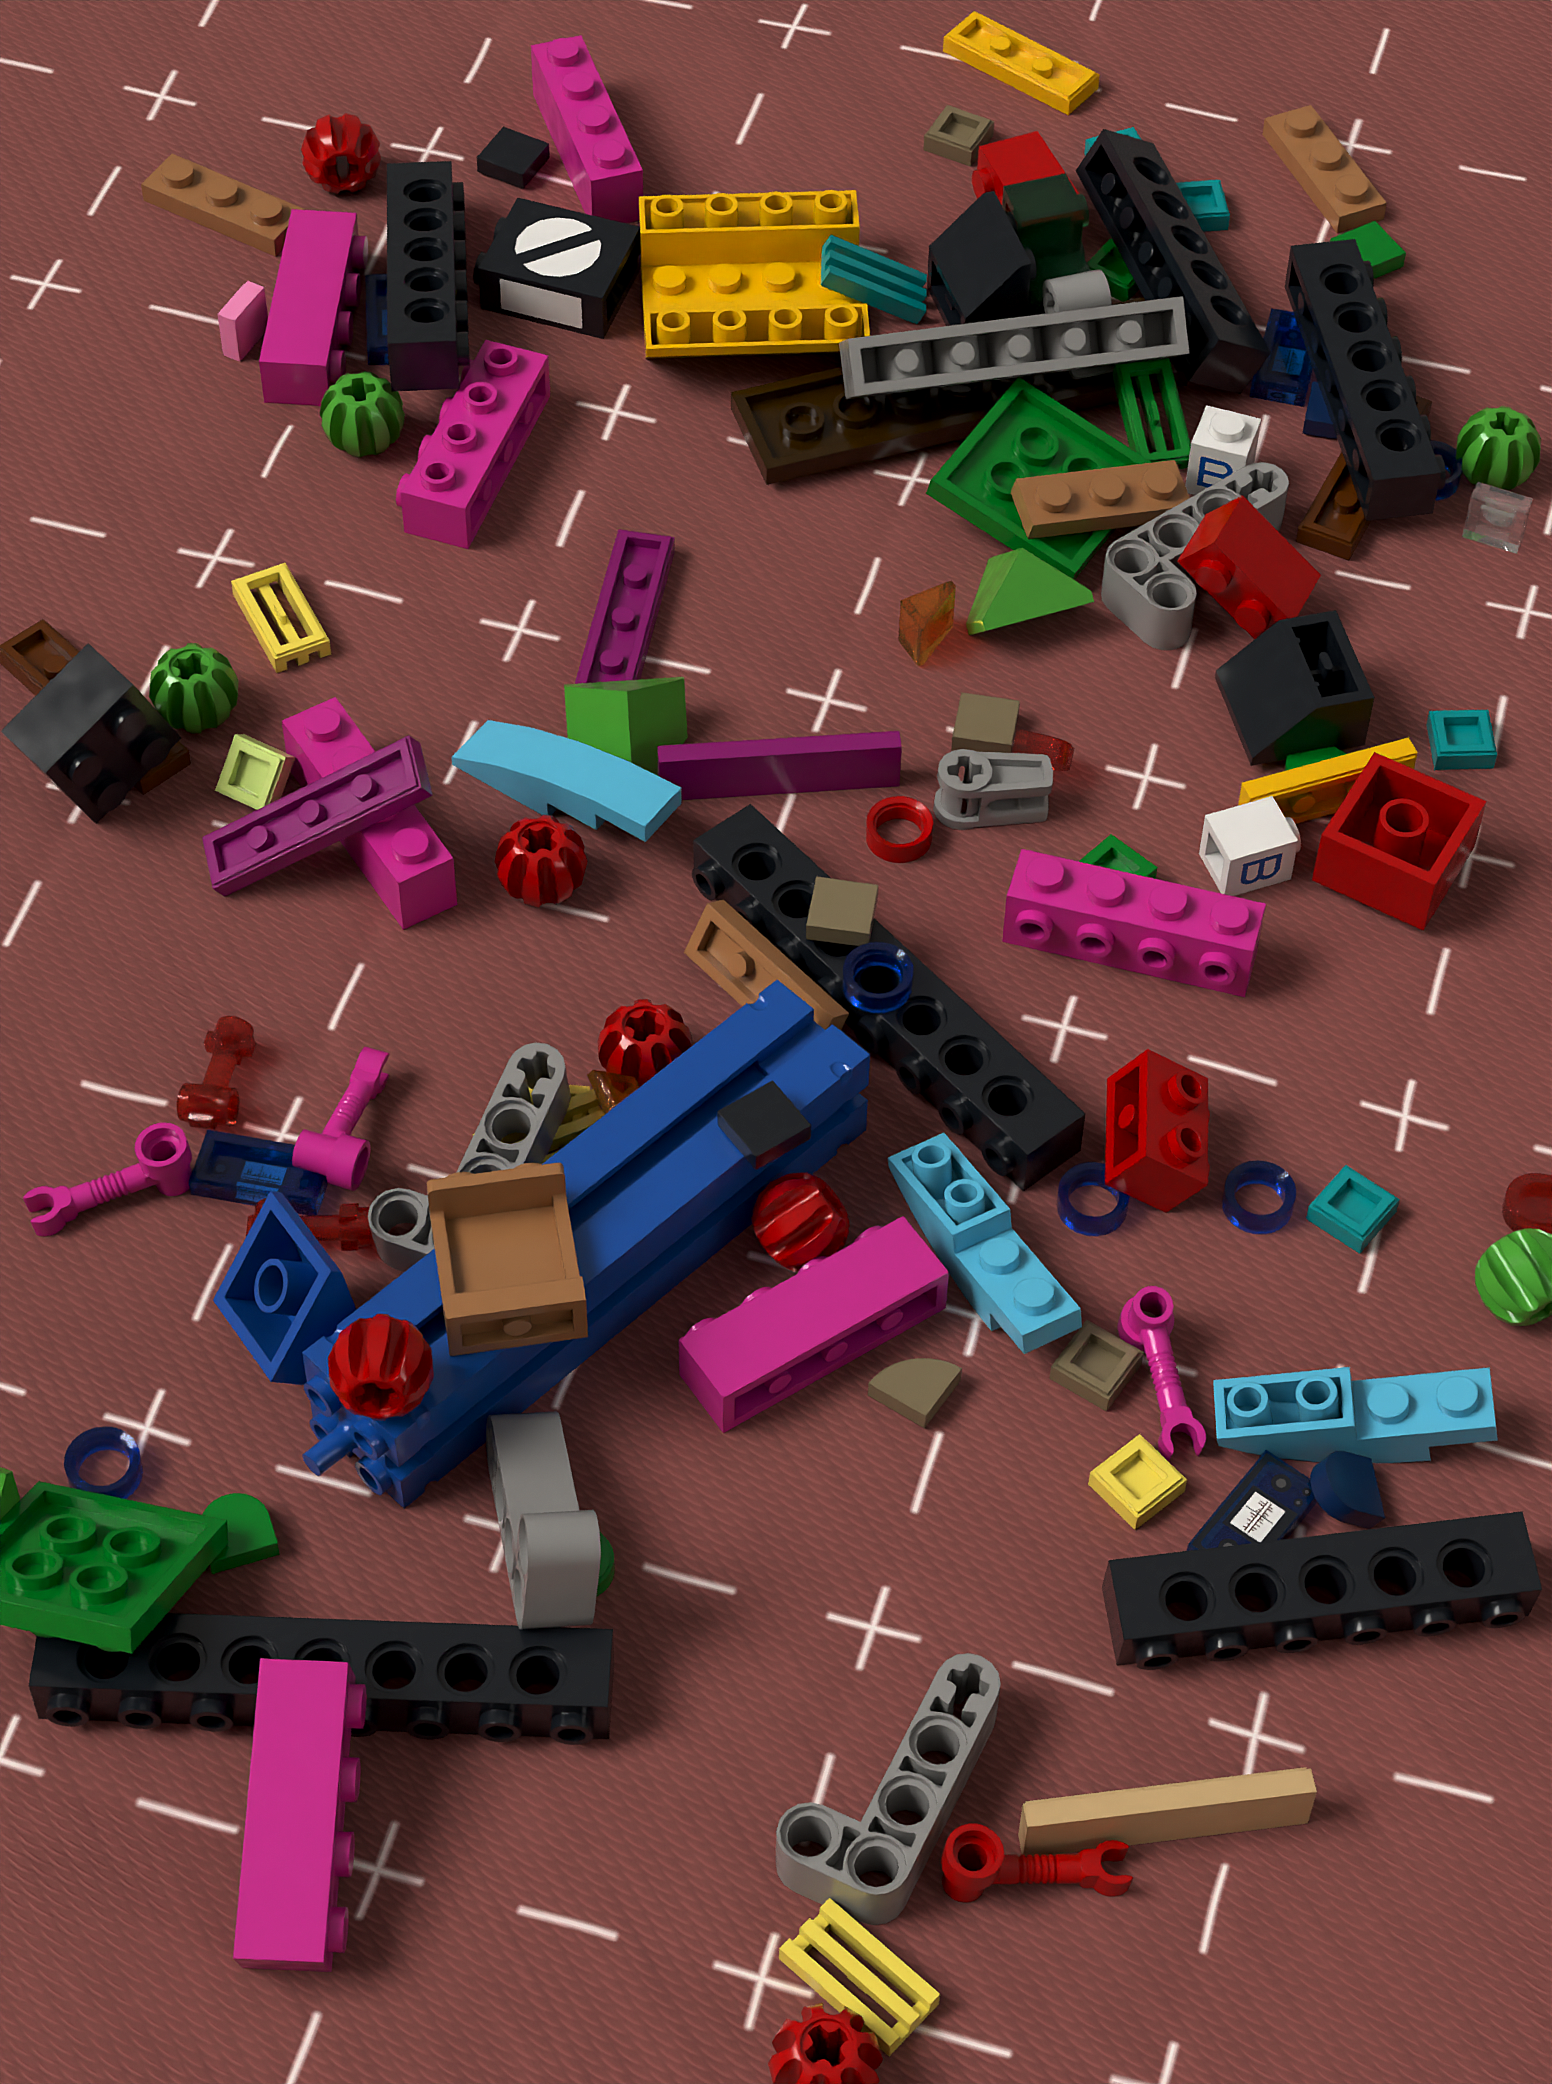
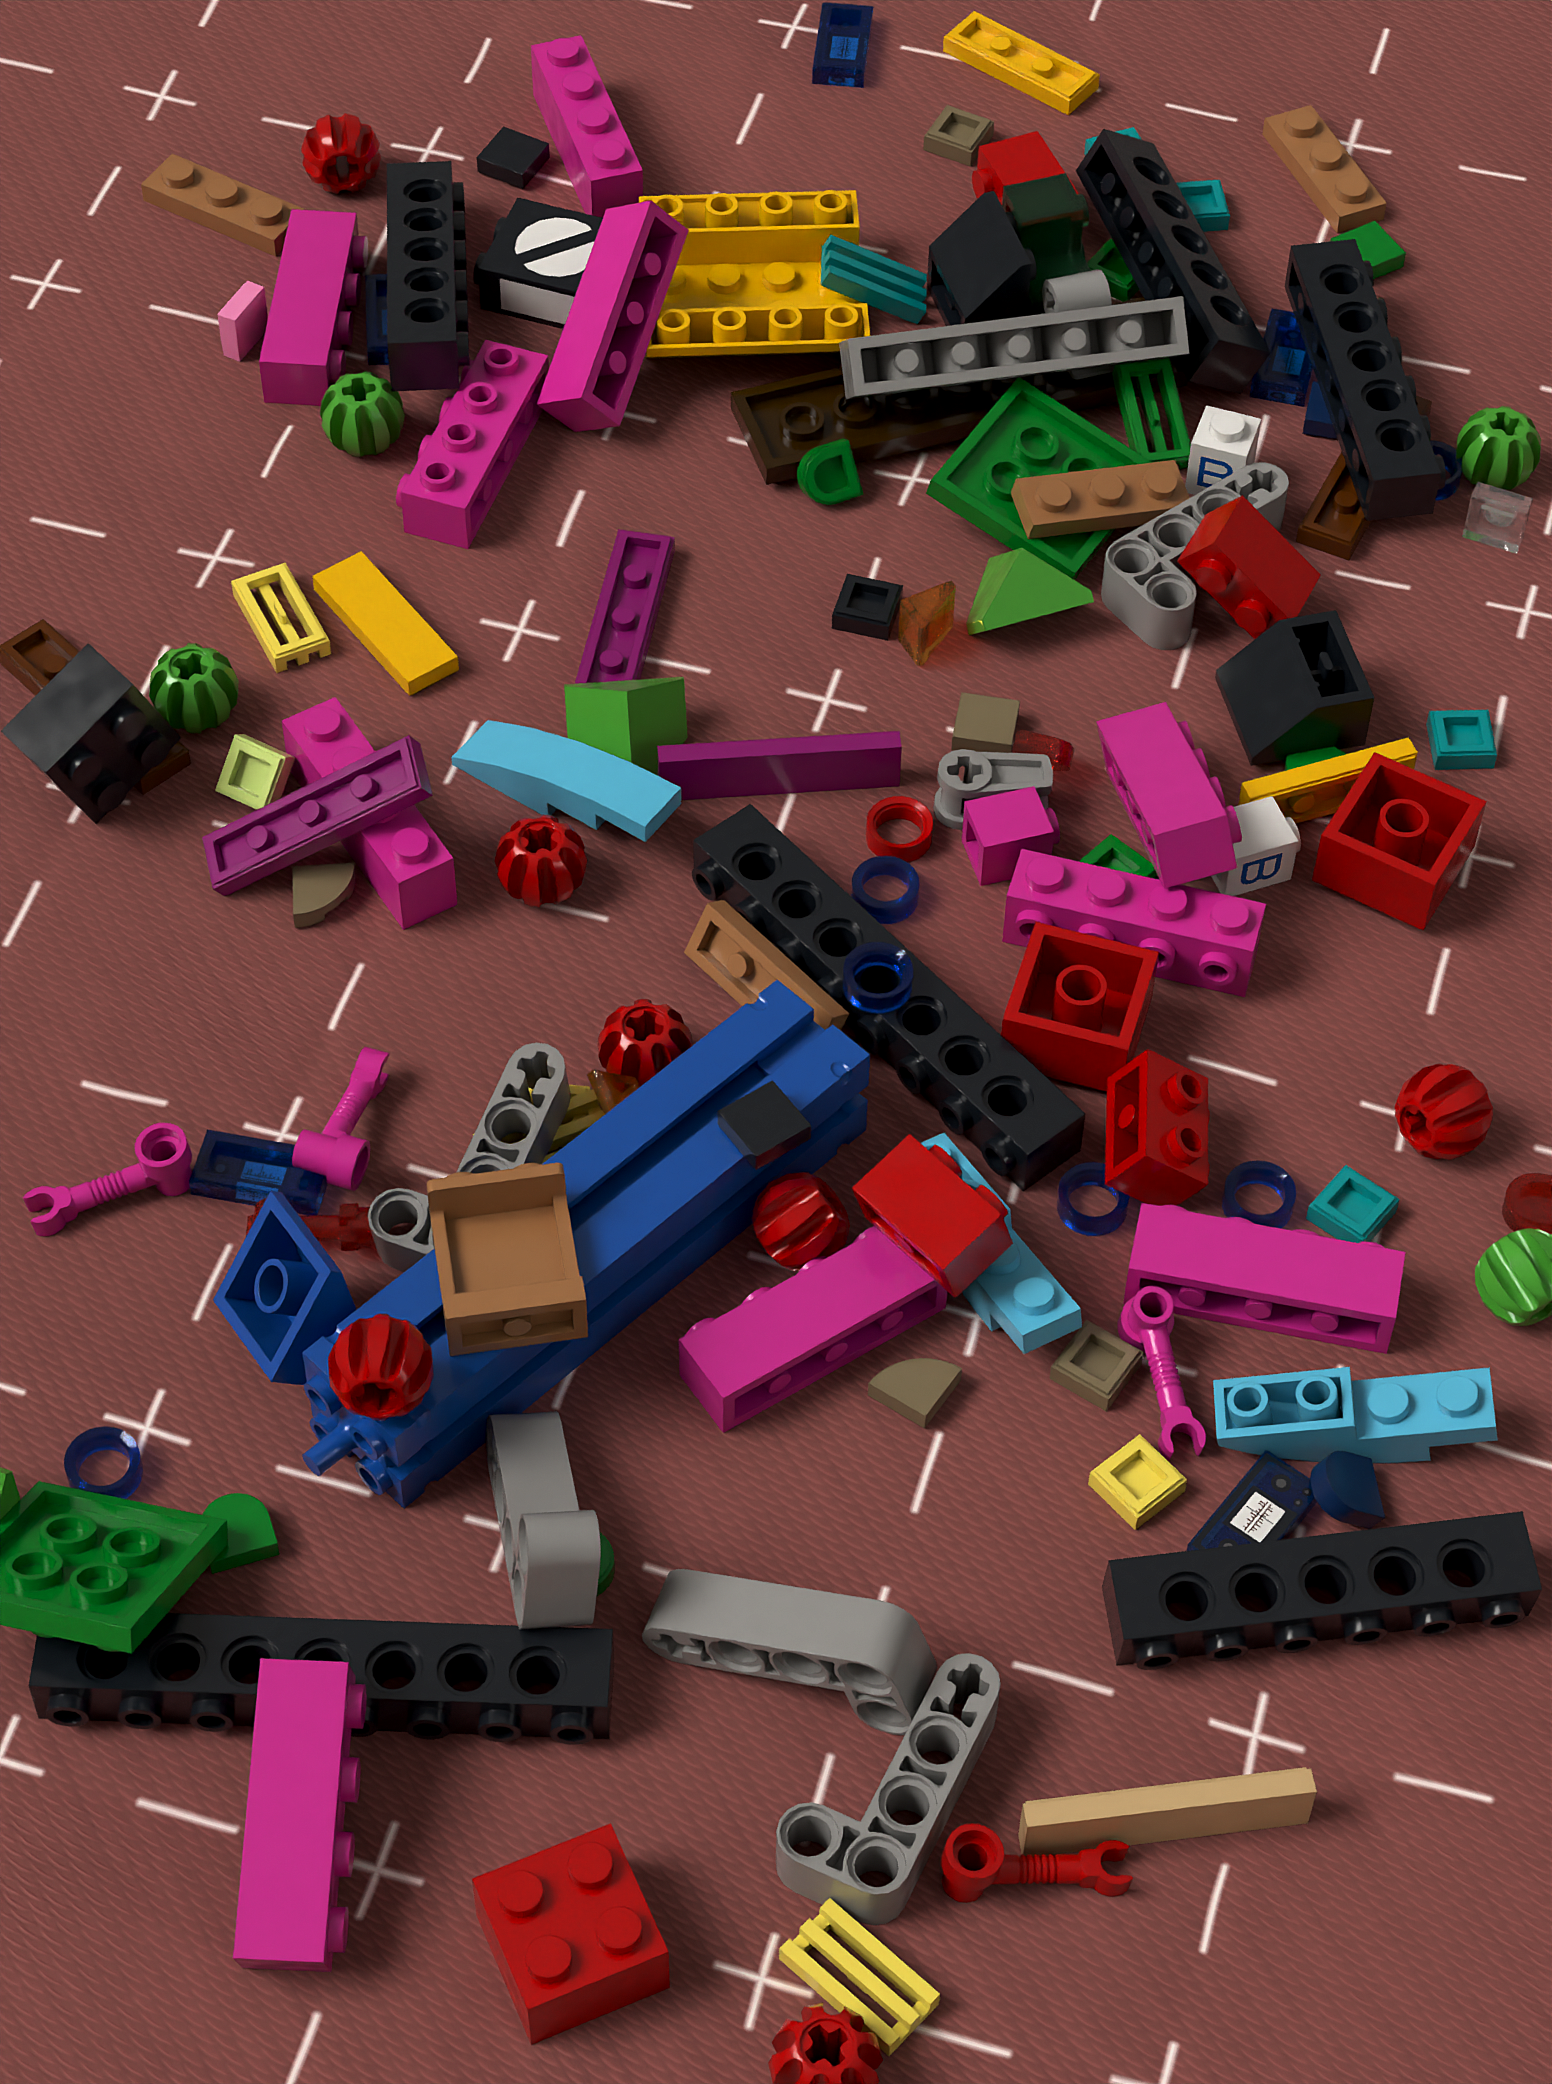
(213, 1101): clear red bar -> none
(320, 890): none -> dark tan tile
(385, 623): none -> yellow tile
(571, 1933): none -> red brick
(612, 317): none -> dark pink brick
(799, 1638): none -> light grey beam
(829, 473): none -> green tile
(842, 45): none -> clear blue tile
(842, 911): dark tan tile -> none
(867, 607): none -> black tile
(886, 911): none -> clear blue piece
(934, 1213): none -> red brick
(1003, 825): none -> dark pink brick
(1079, 1004): none -> red brick
(1169, 794): none -> dark pink brick
(1268, 1277): none -> dark pink brick
(1443, 1111): none -> red piece

